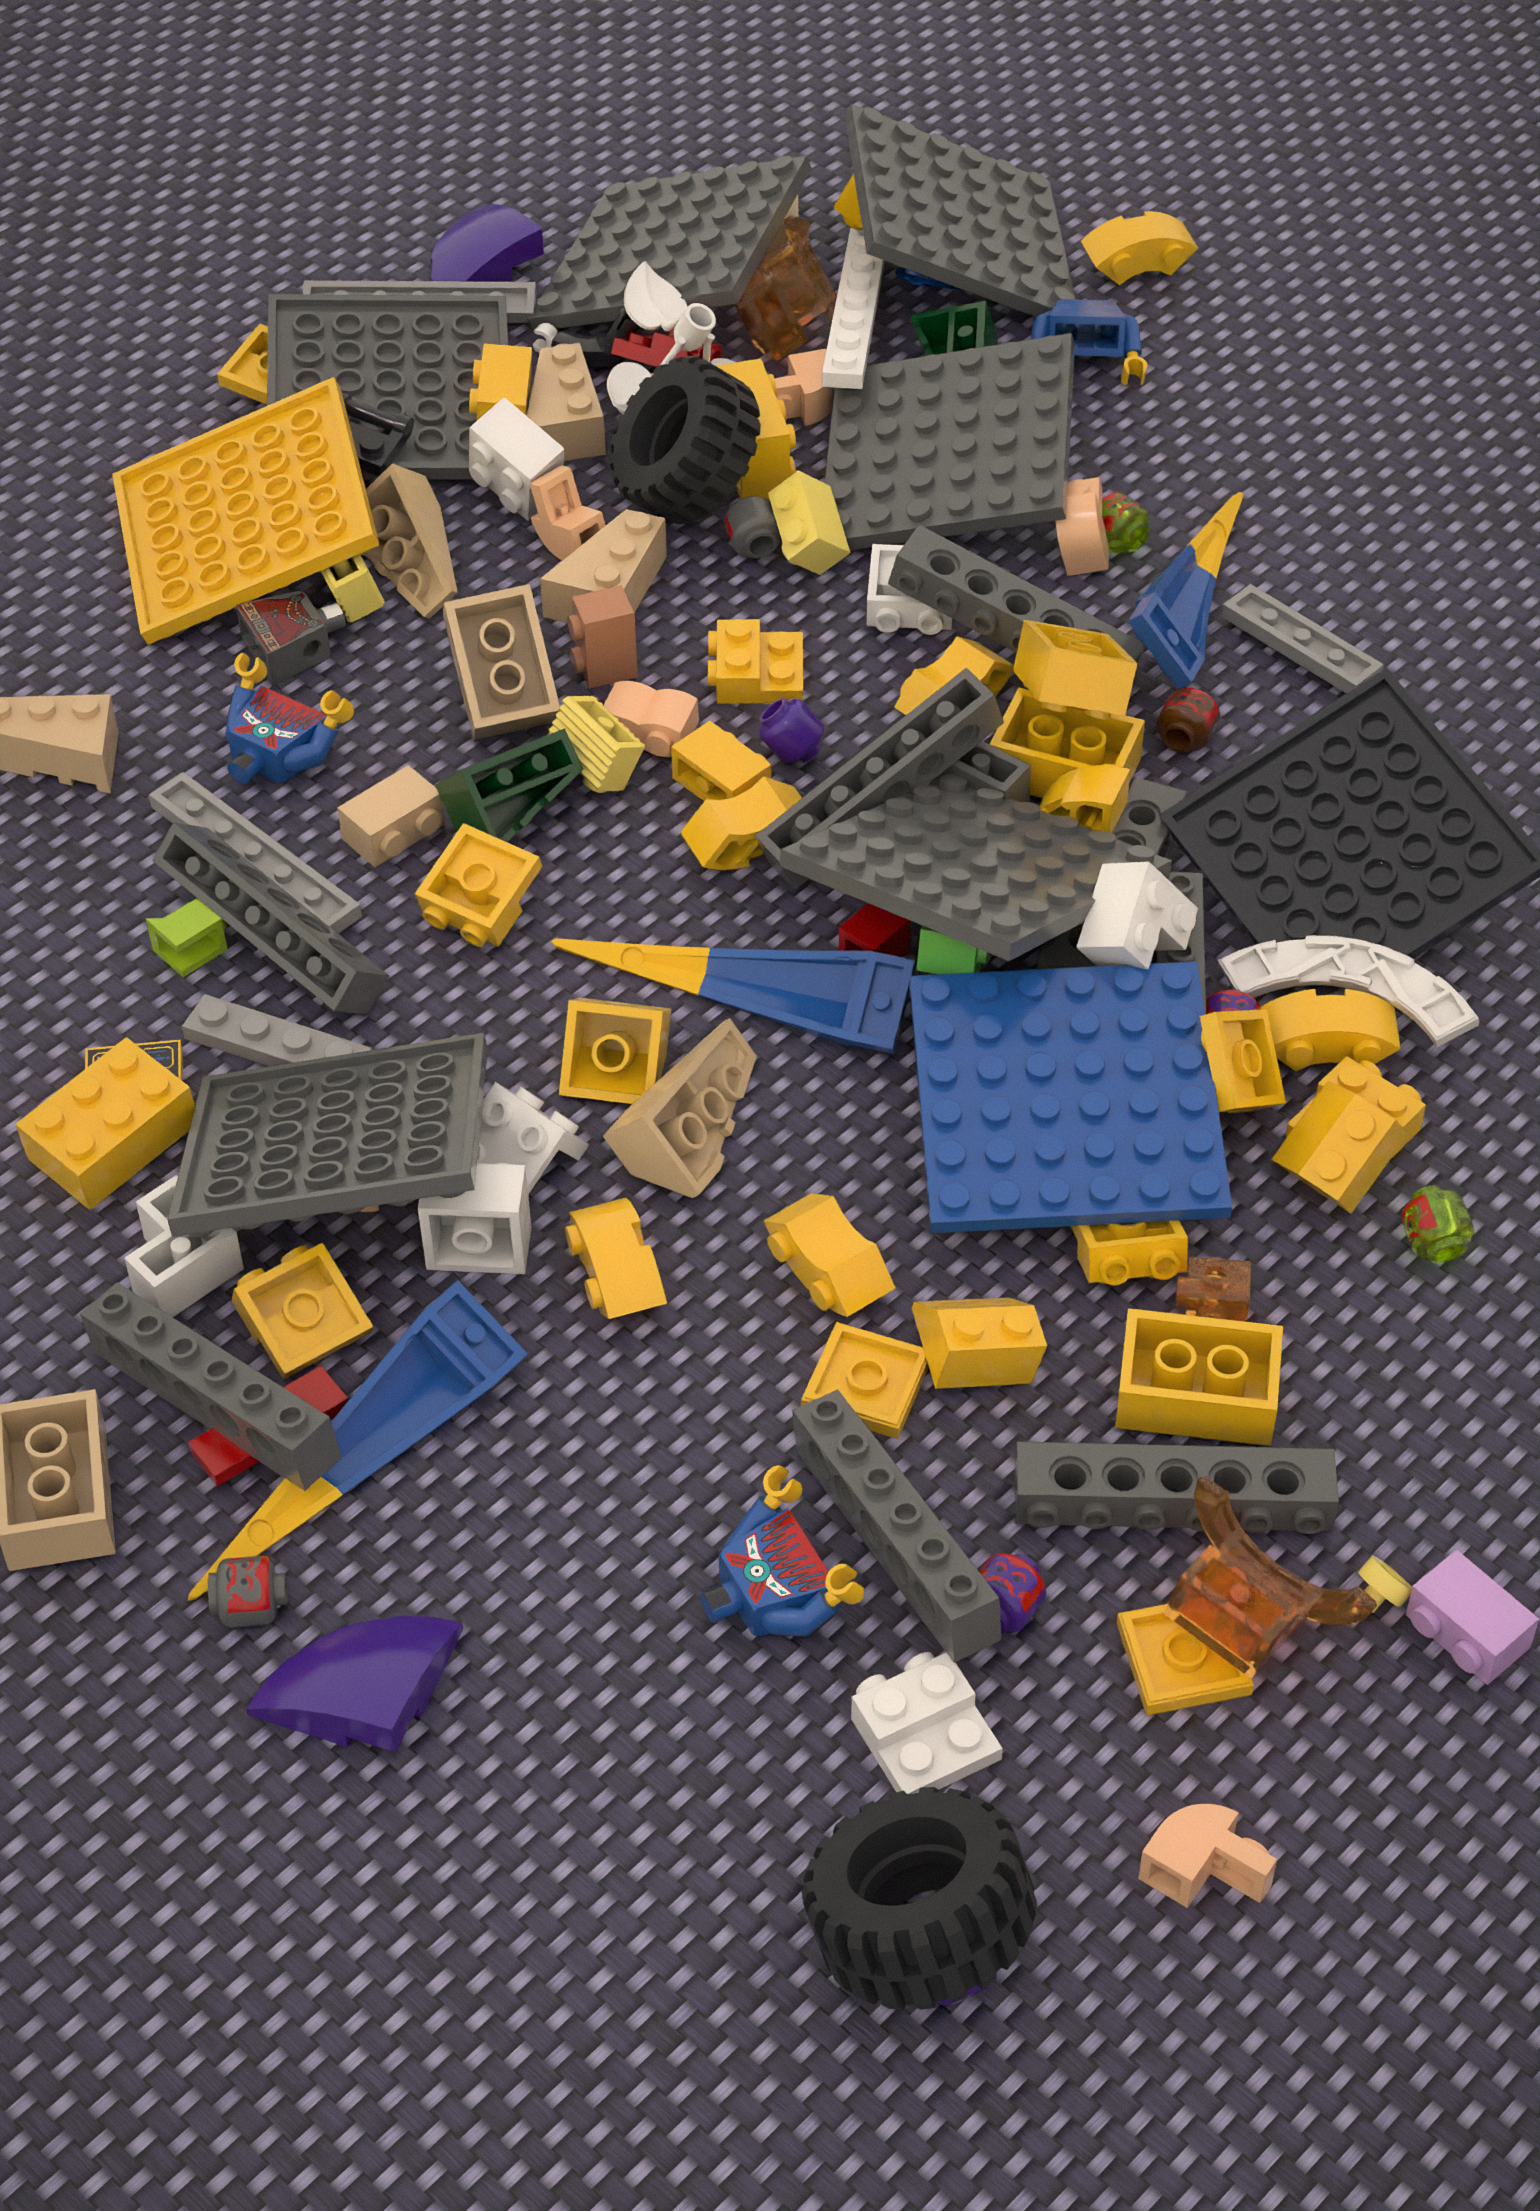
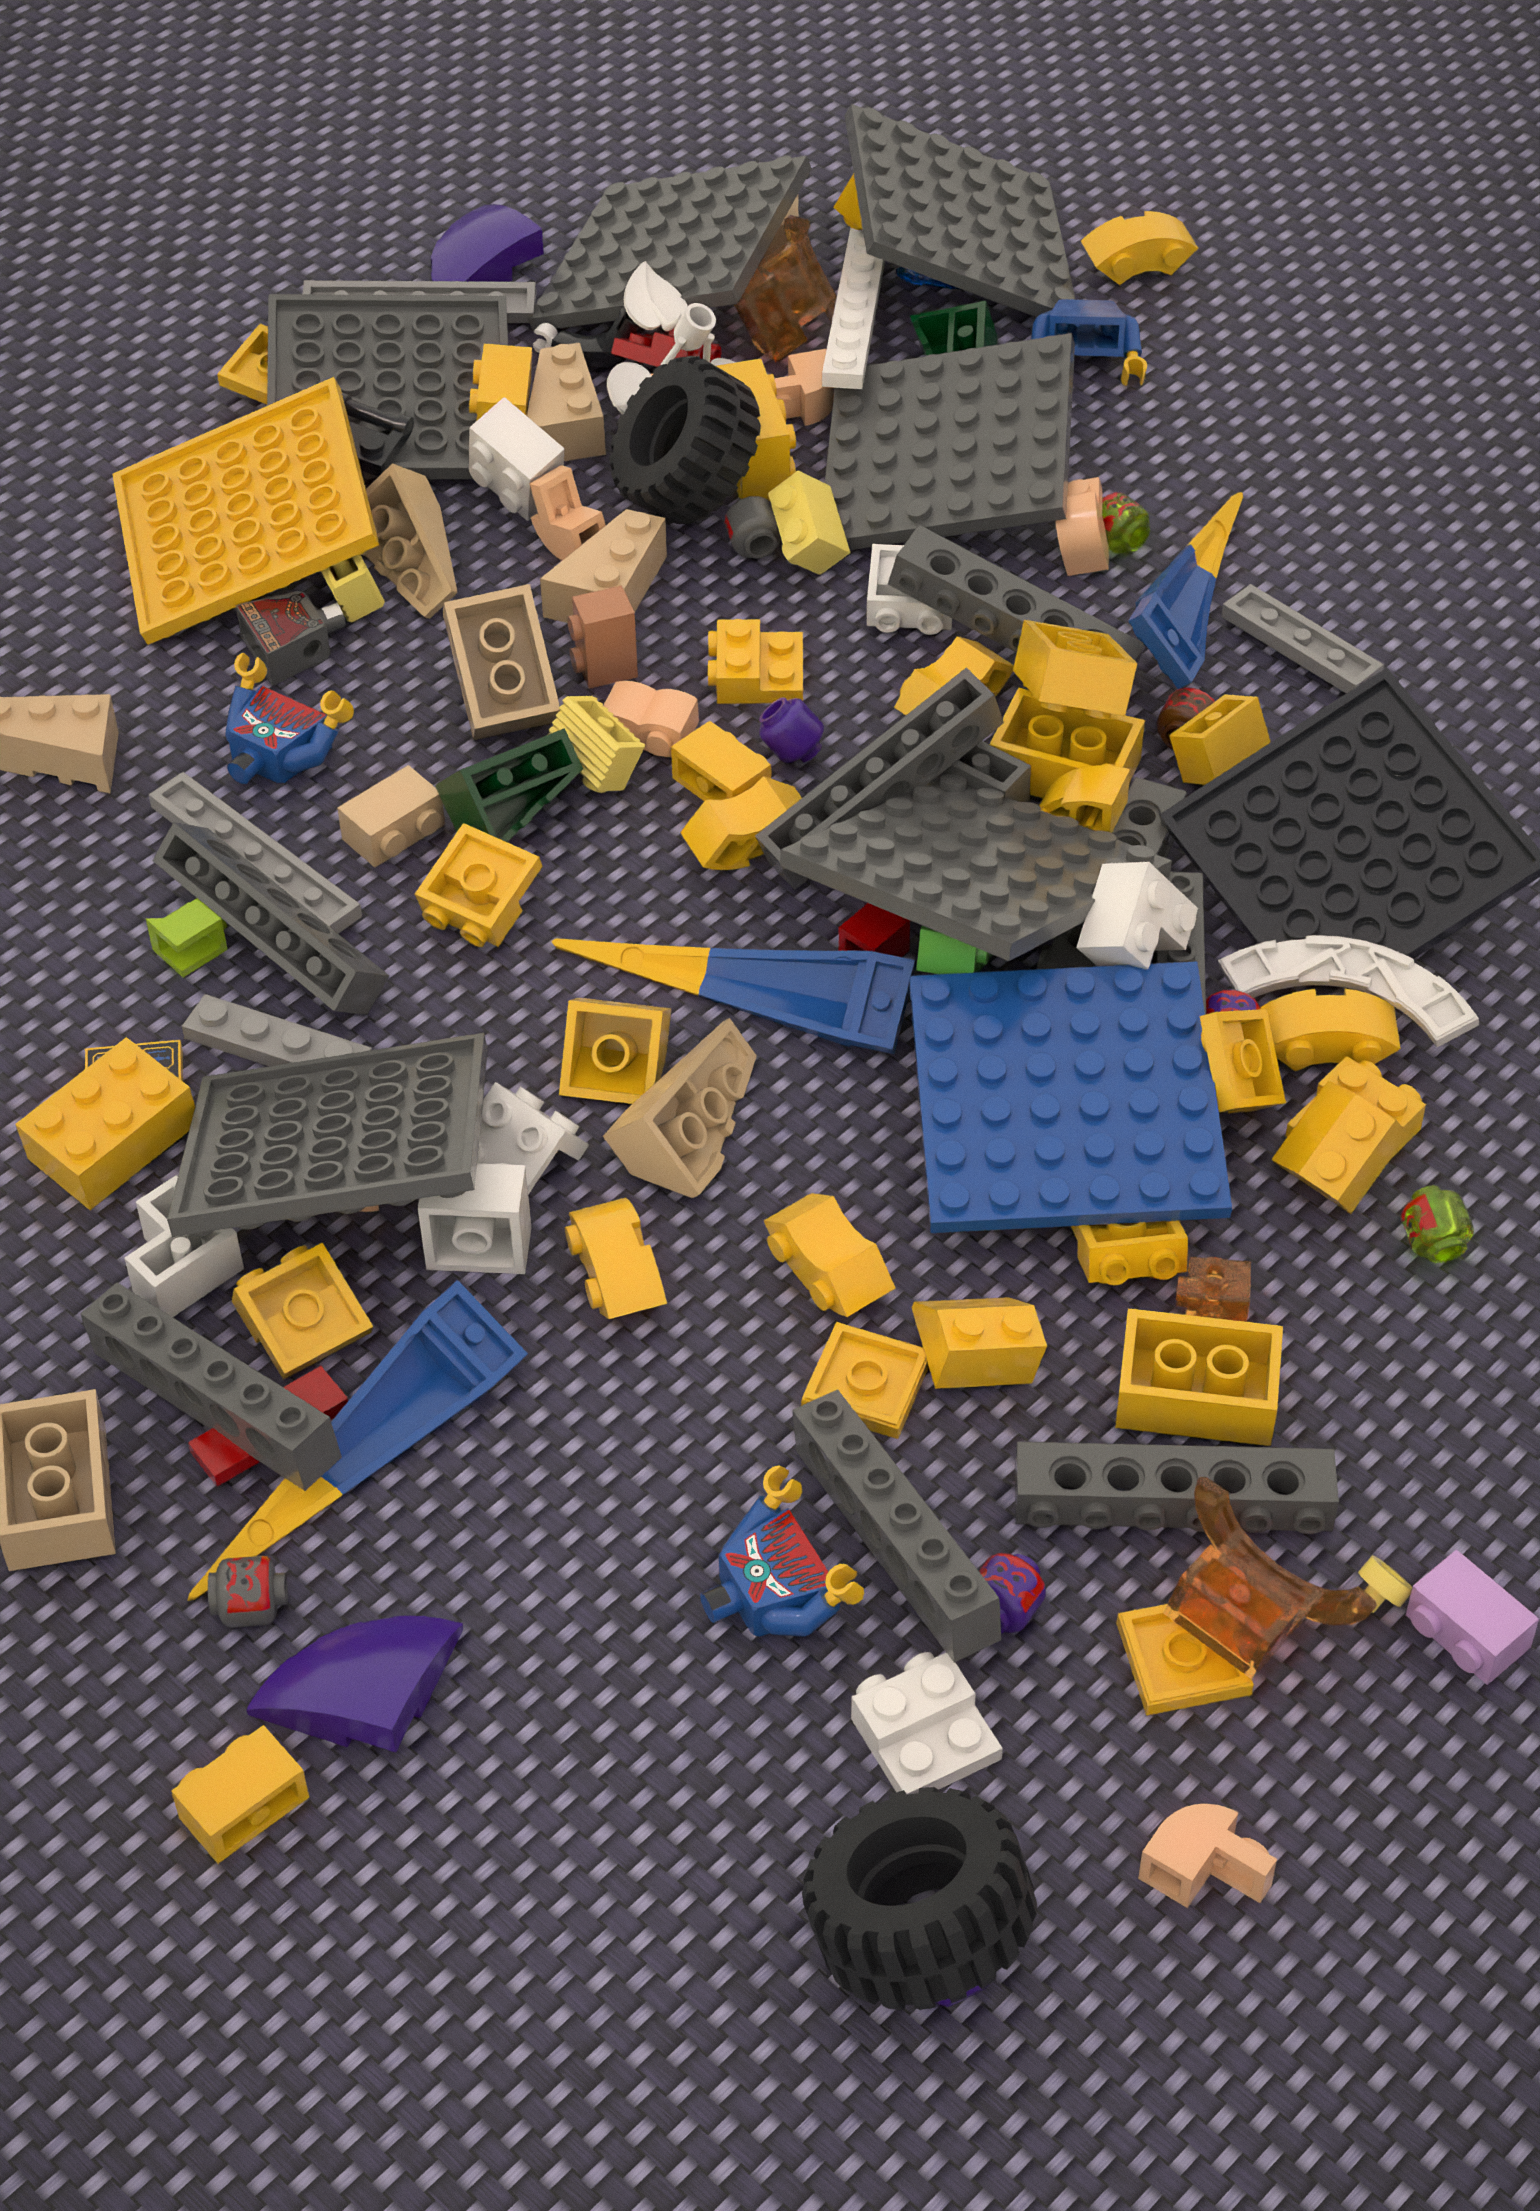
(240, 1793): none -> yellow brick
(1219, 738): none -> yellow brick

